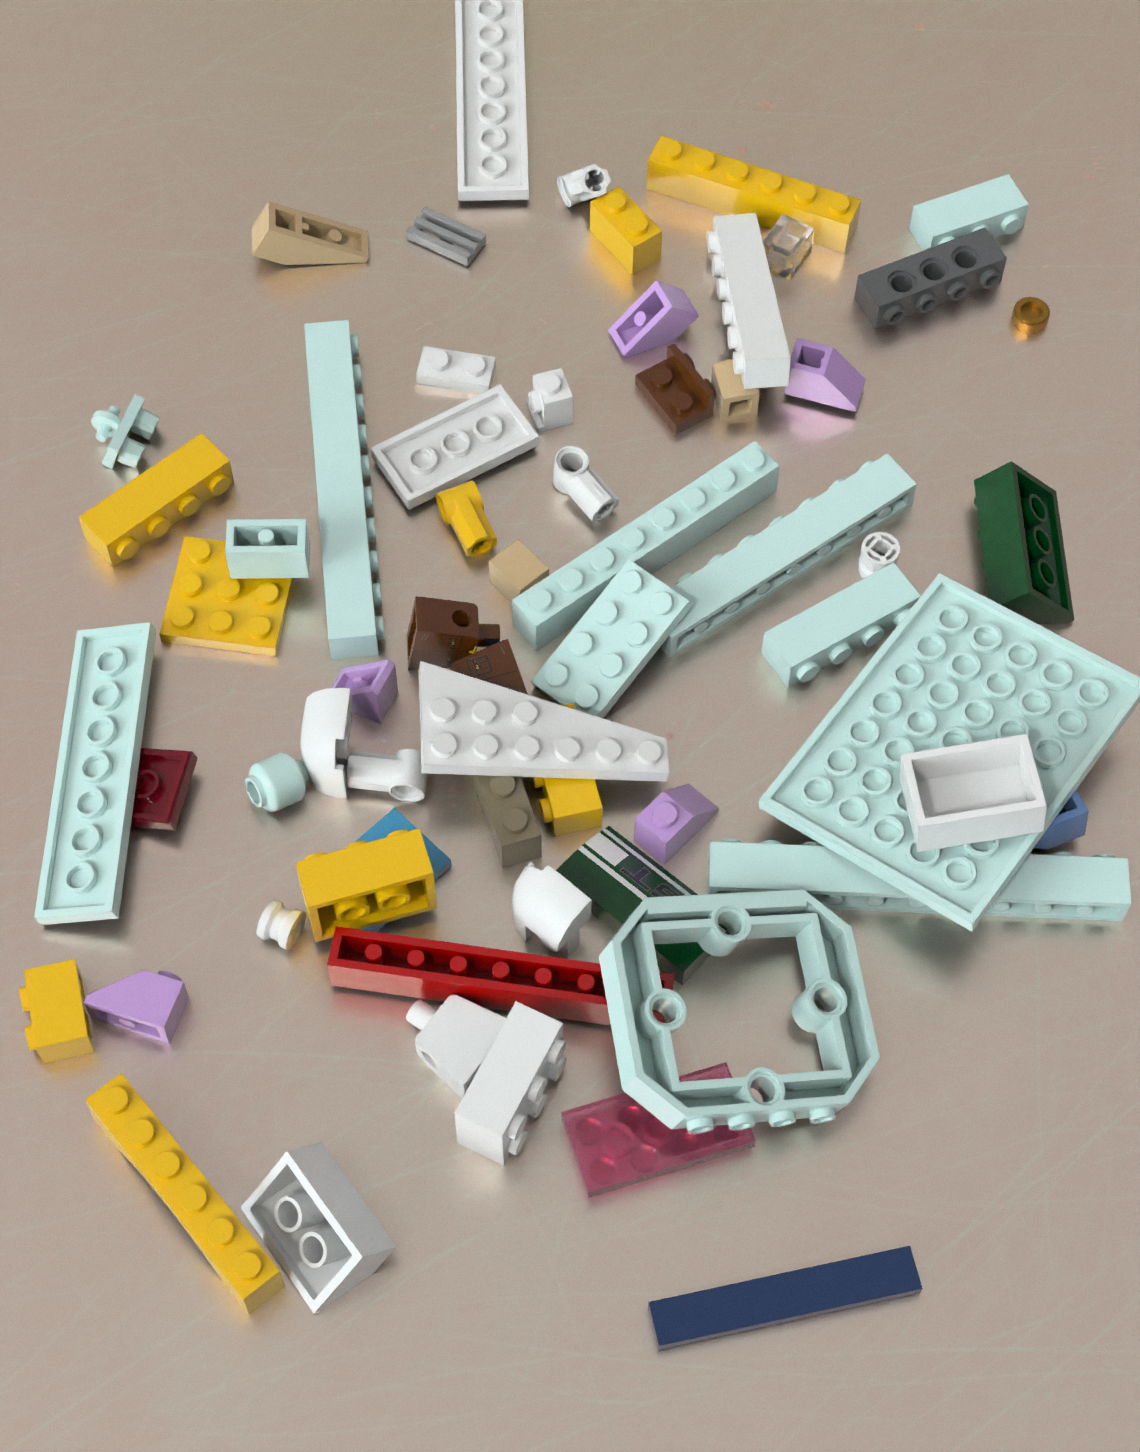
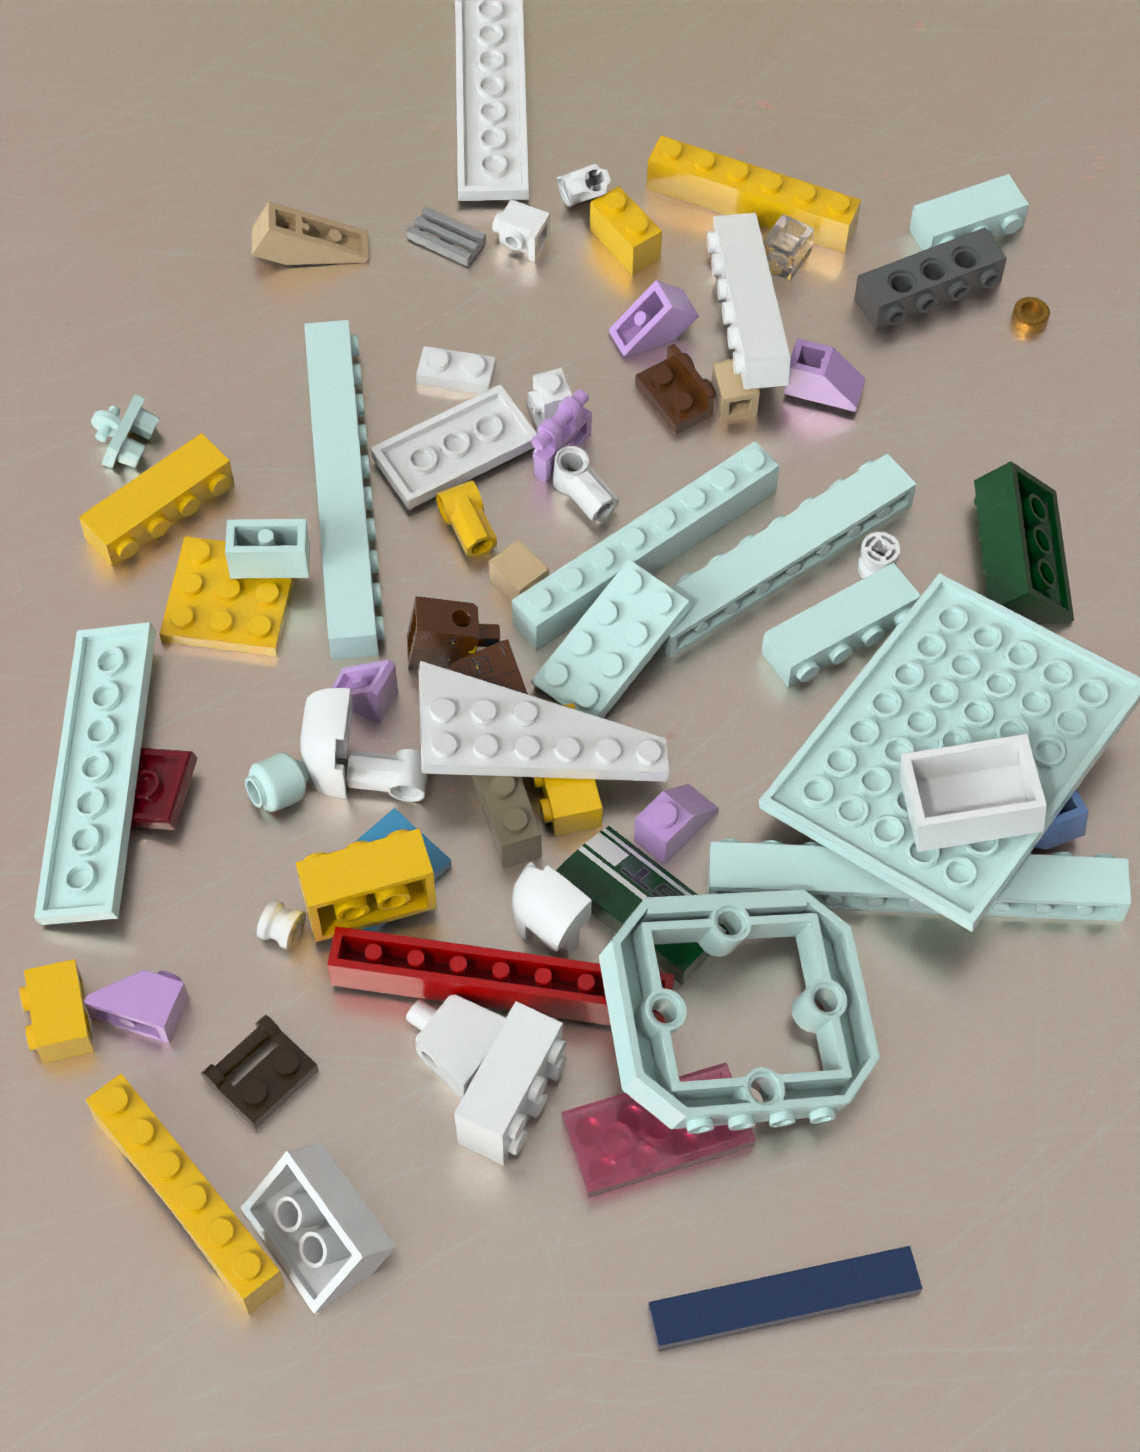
(269, 1081): none -> dark brown plate
(523, 228): none -> white brick
(566, 428): none -> lavender plate

